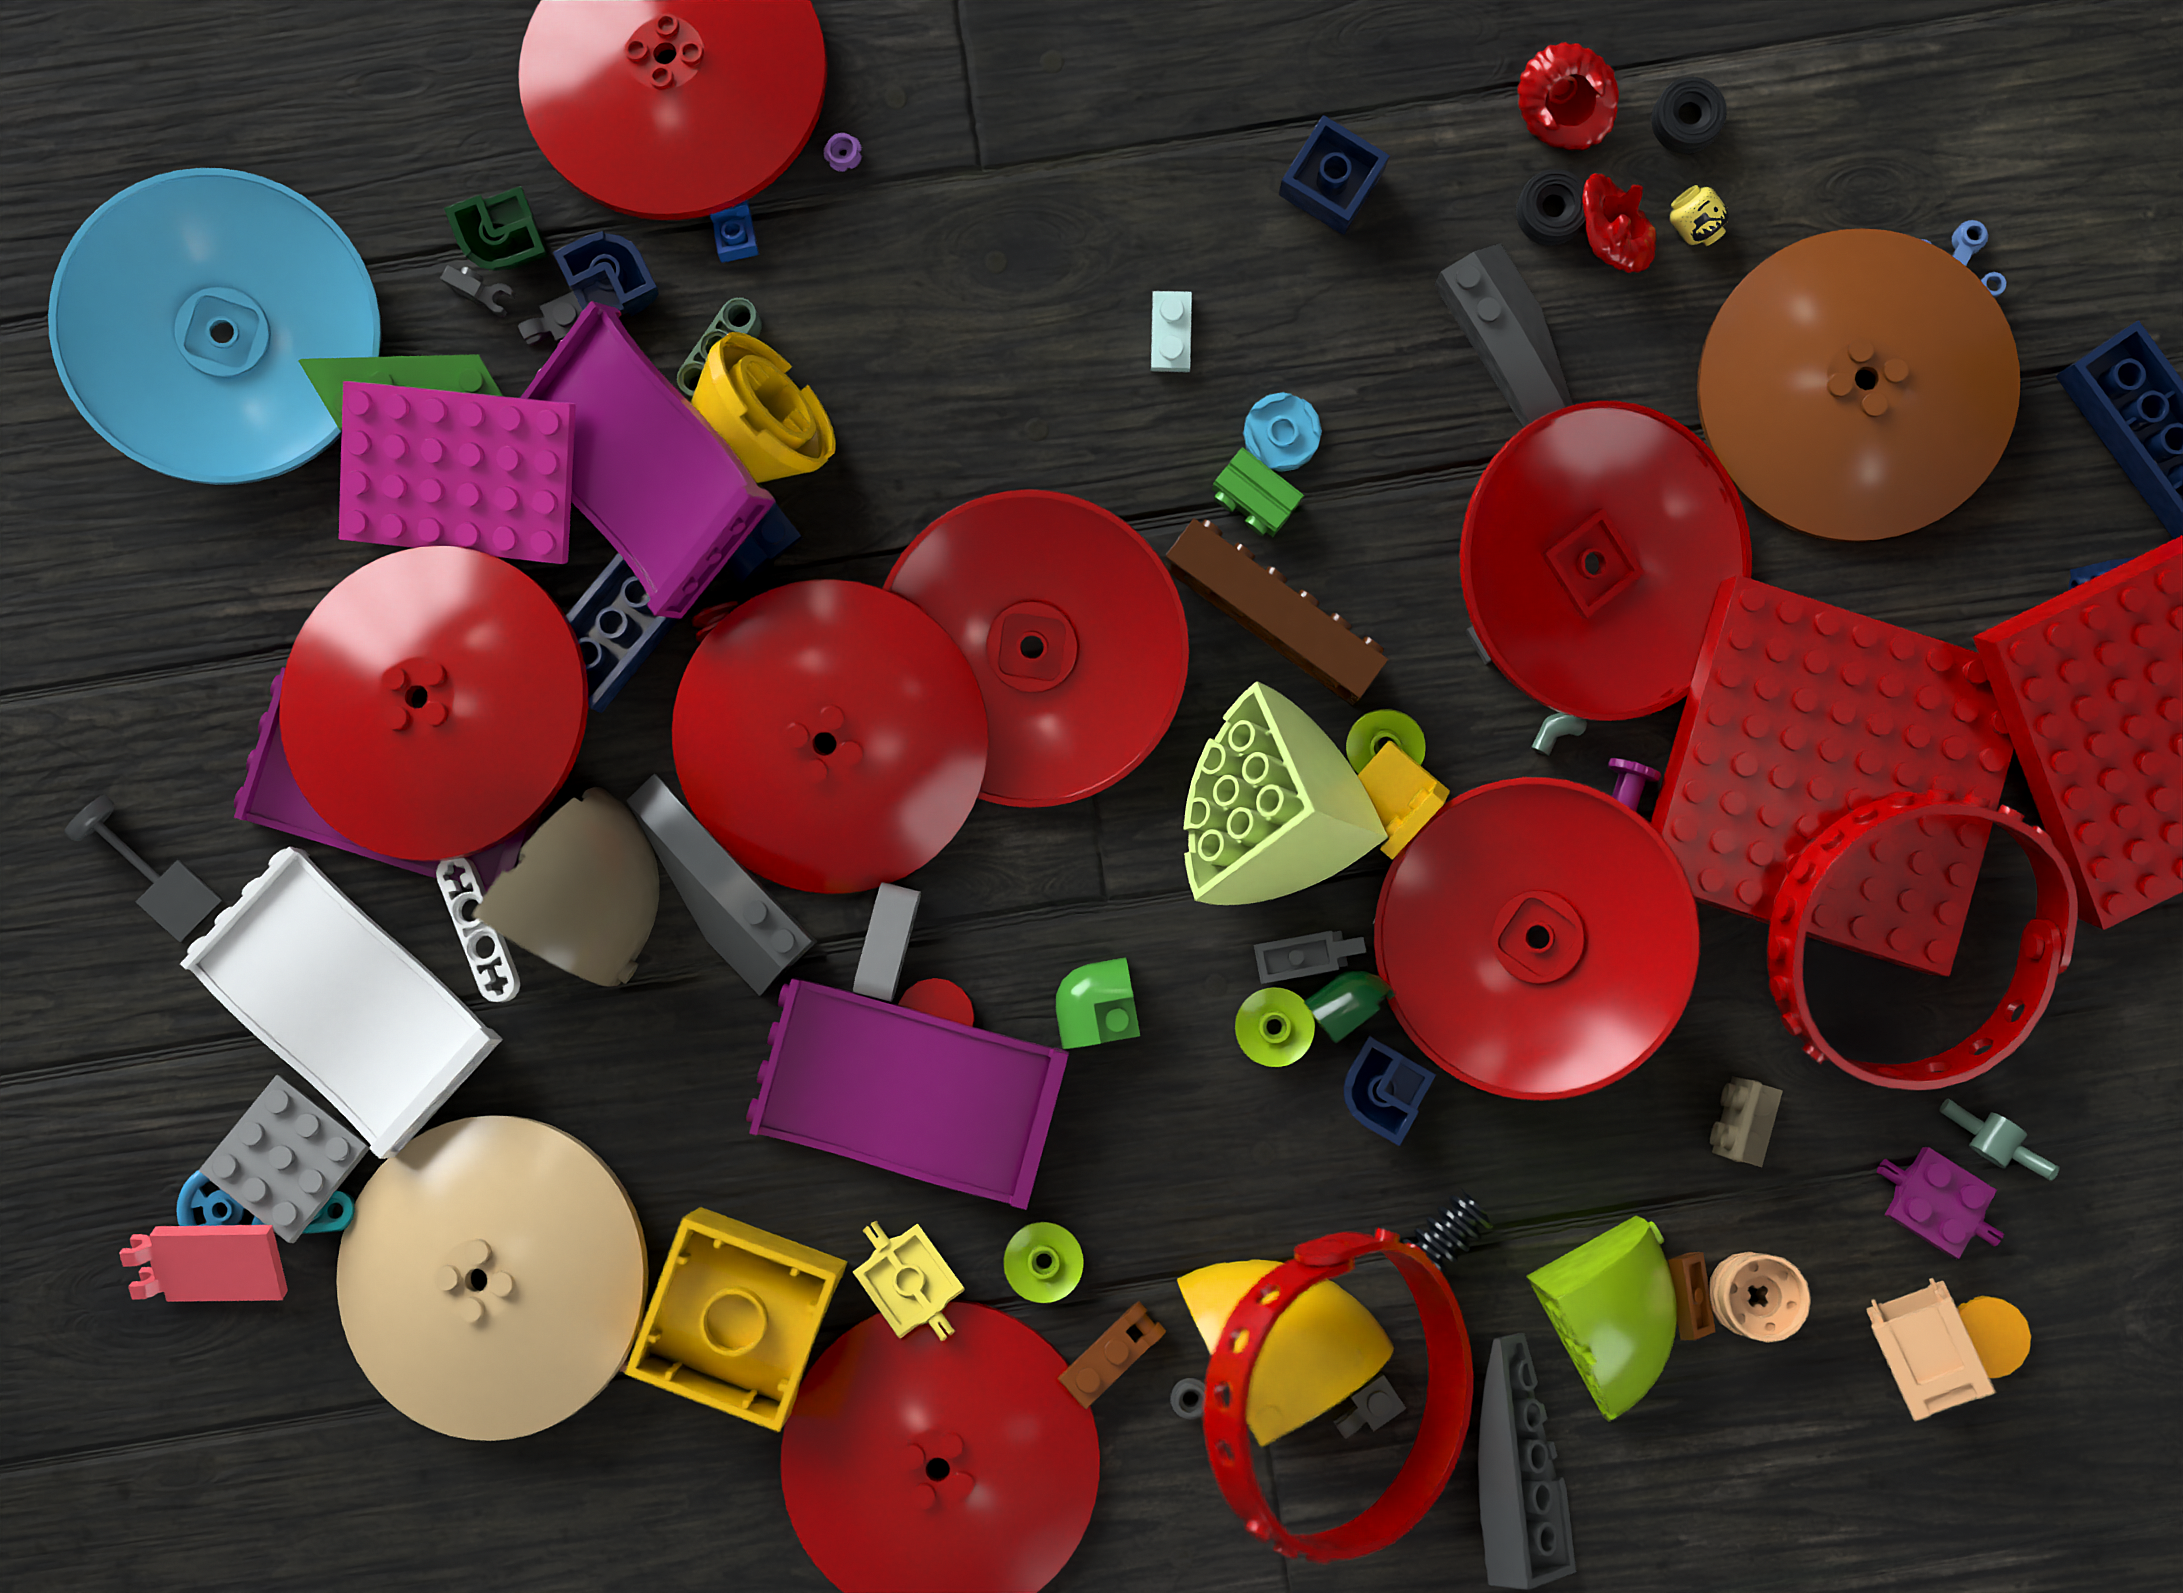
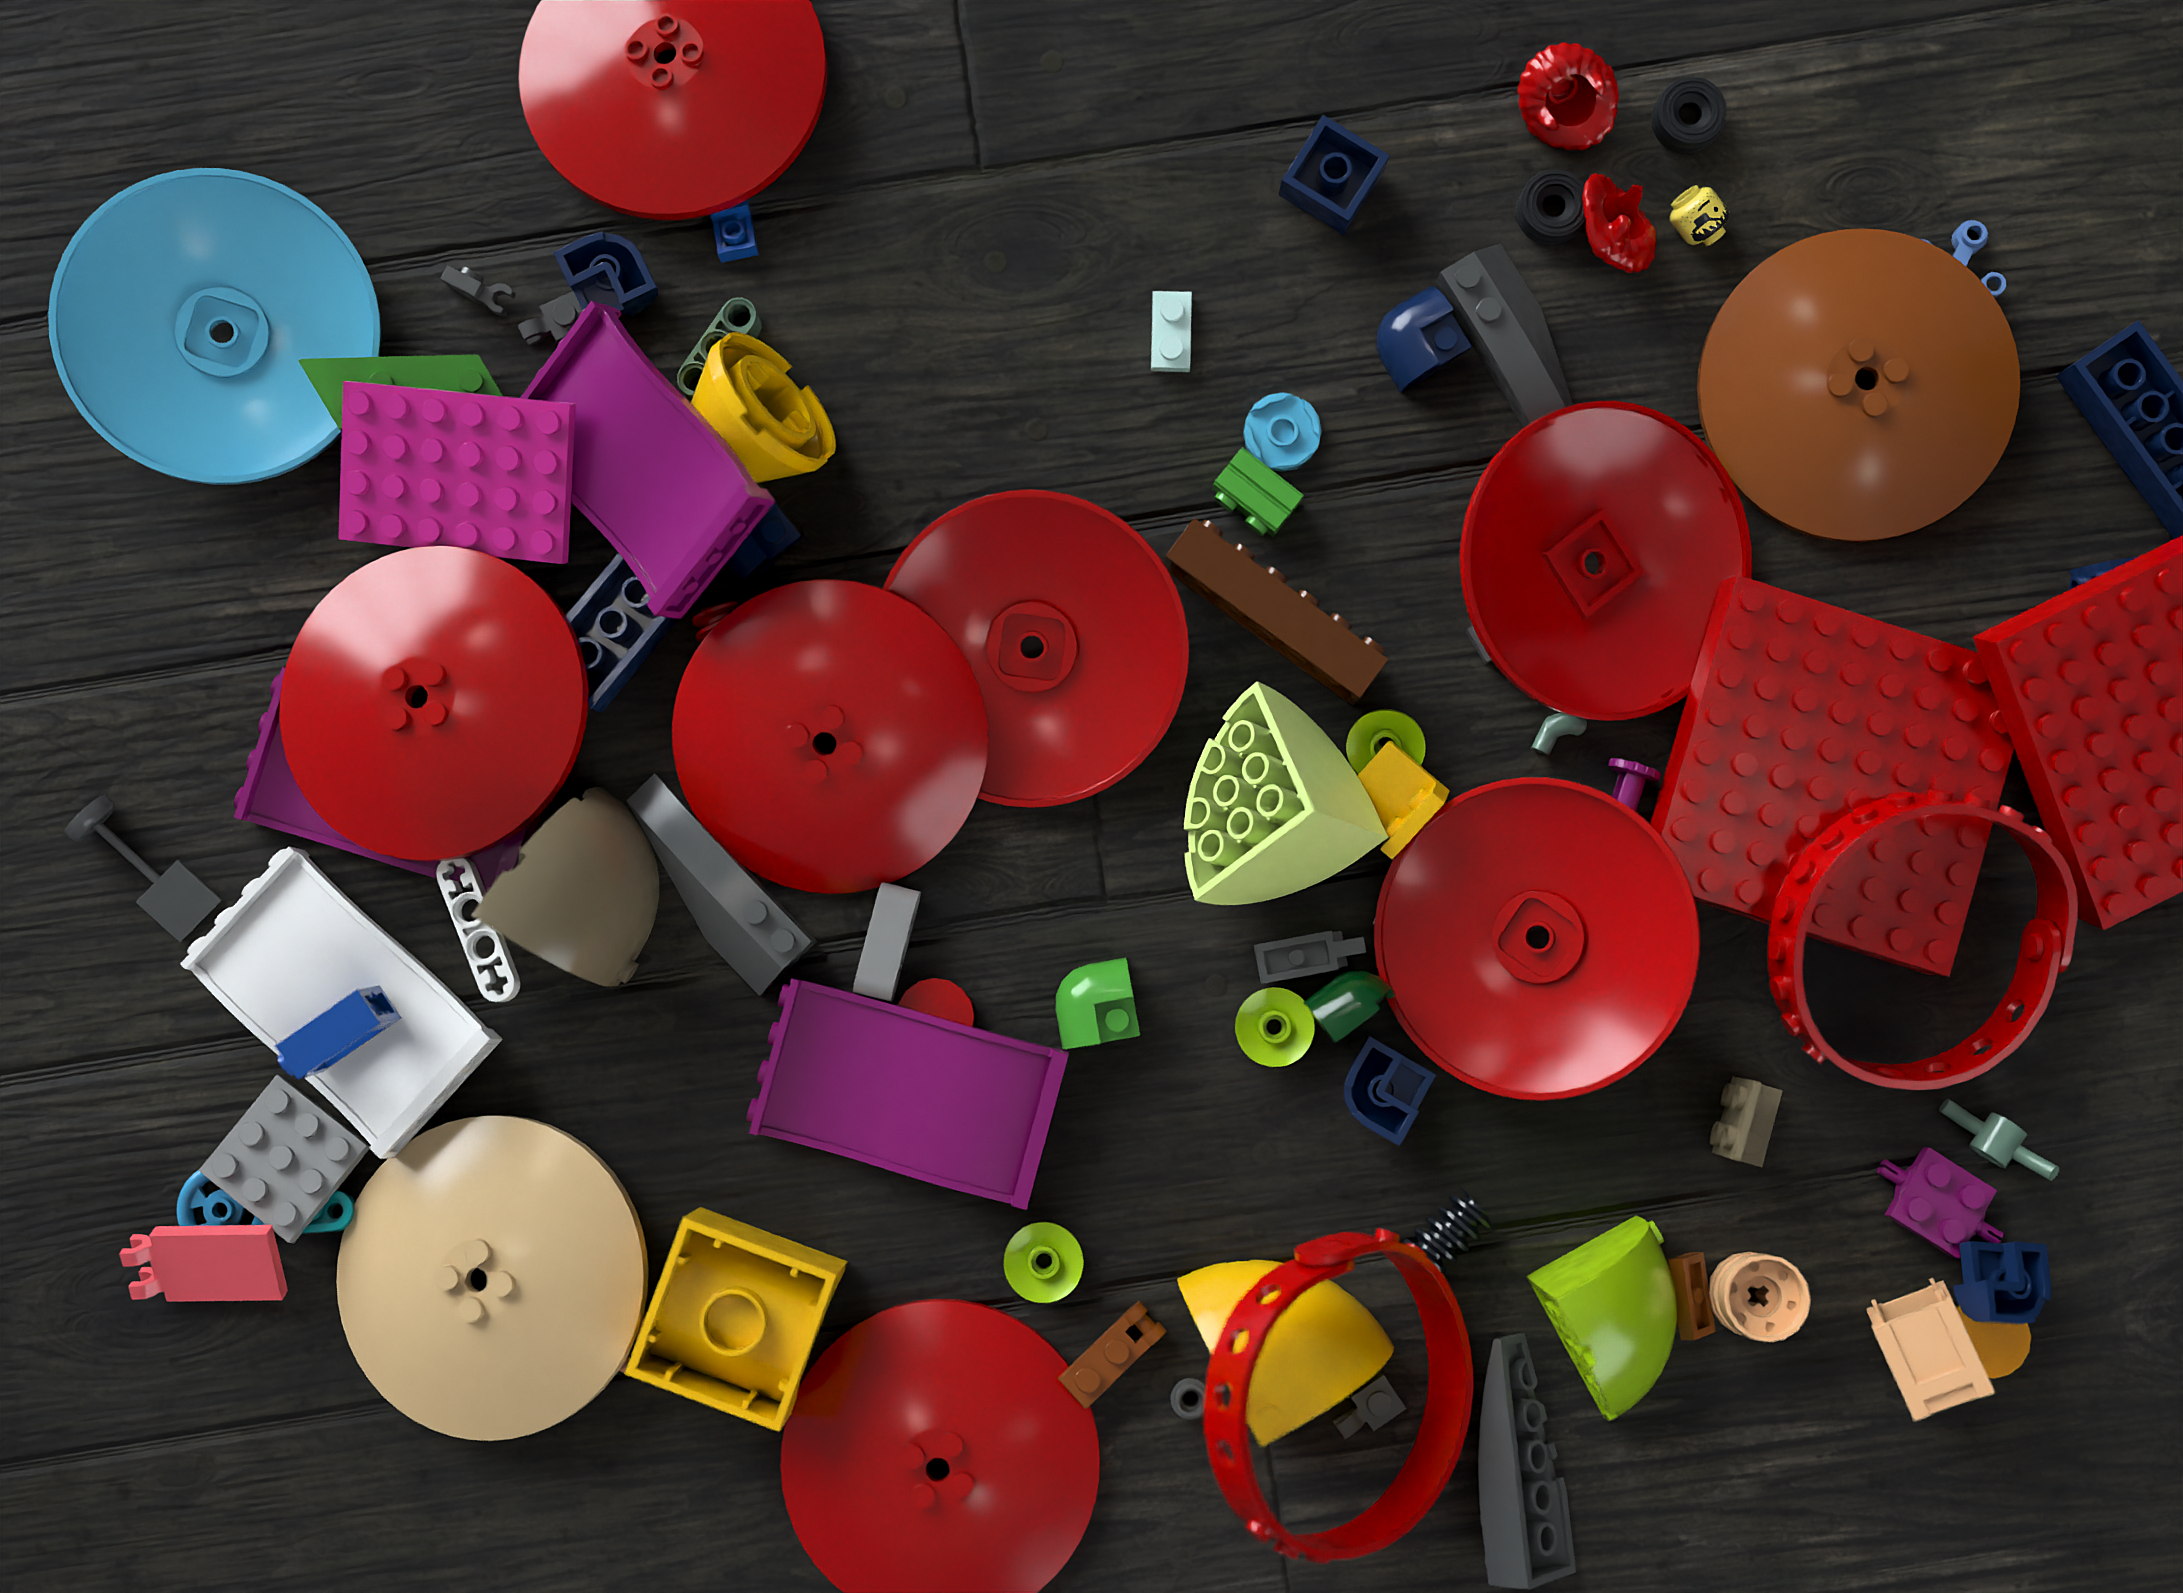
(337, 1032): none -> blue window
(497, 230): dark green brick -> none
(842, 142): medium lavender plate -> none
(908, 1281): light yellow plate -> none
(1419, 338): none -> dark blue brick
(2003, 1281): none -> dark blue brick

